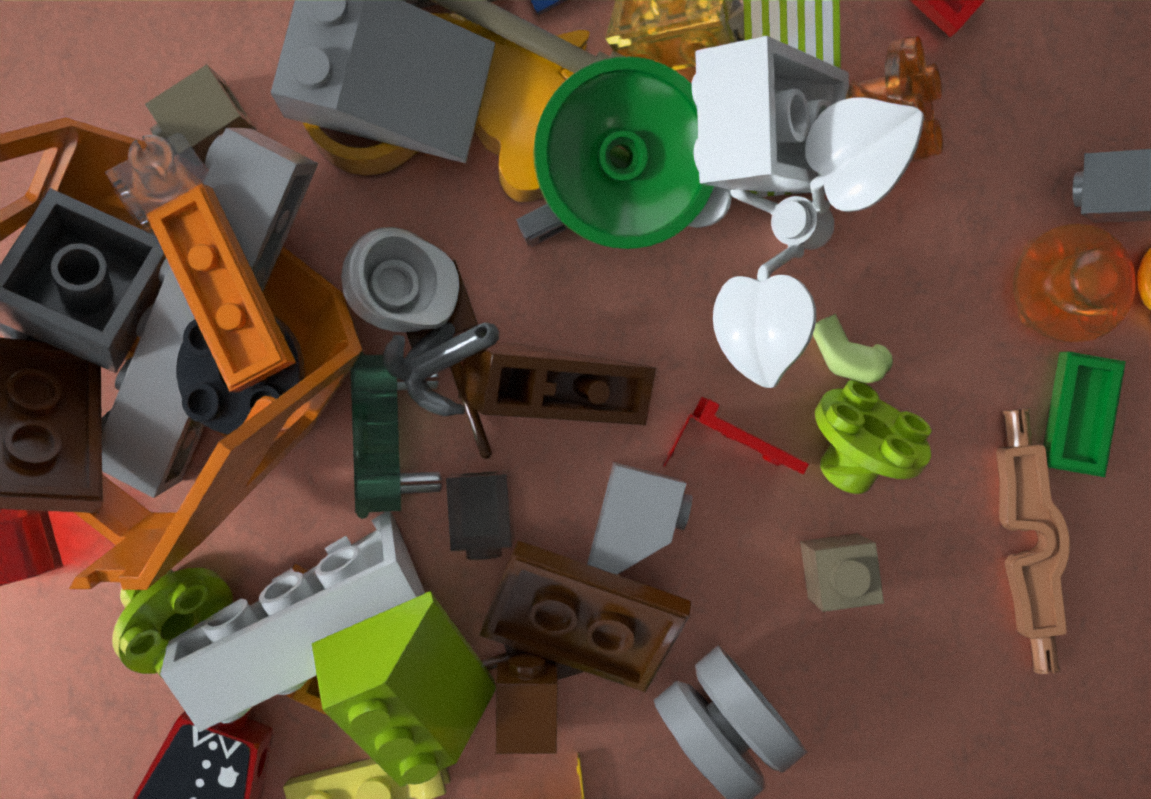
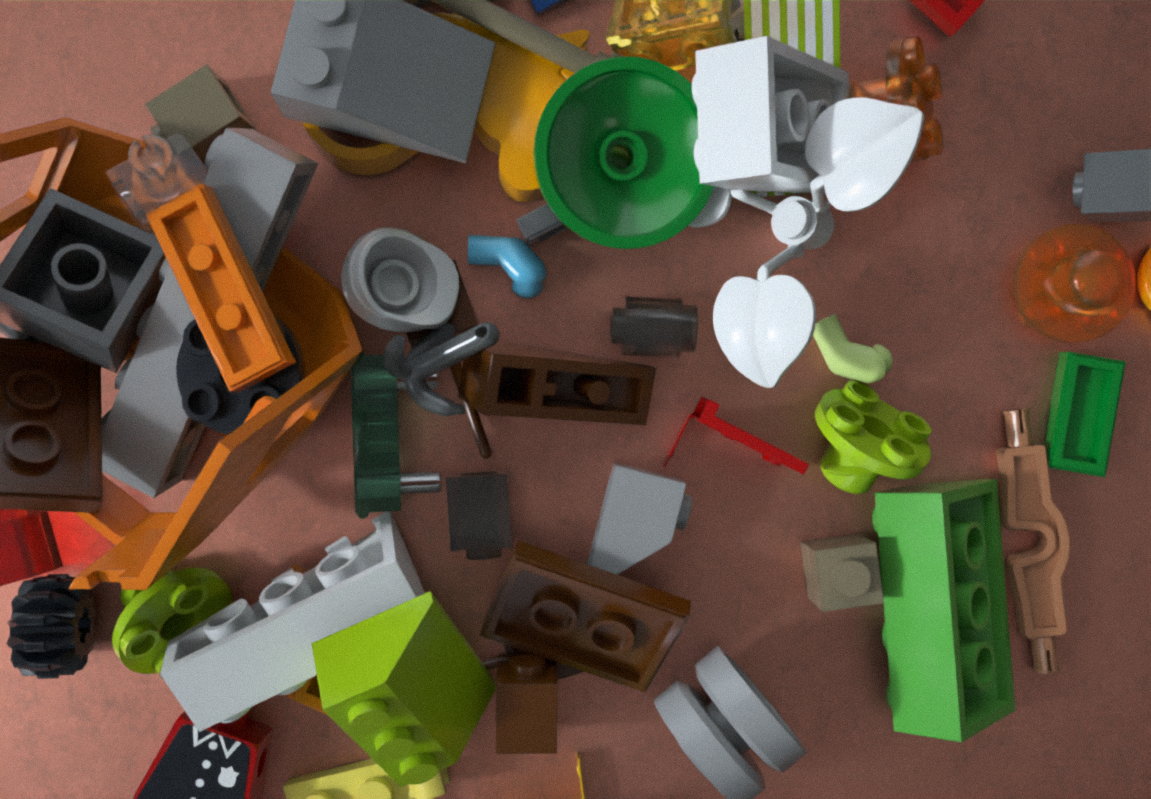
(51, 627): none -> black gear
(514, 257): none -> medium azure arm
(654, 327): none -> clear smoke brick
(944, 608): none -> bright green slope

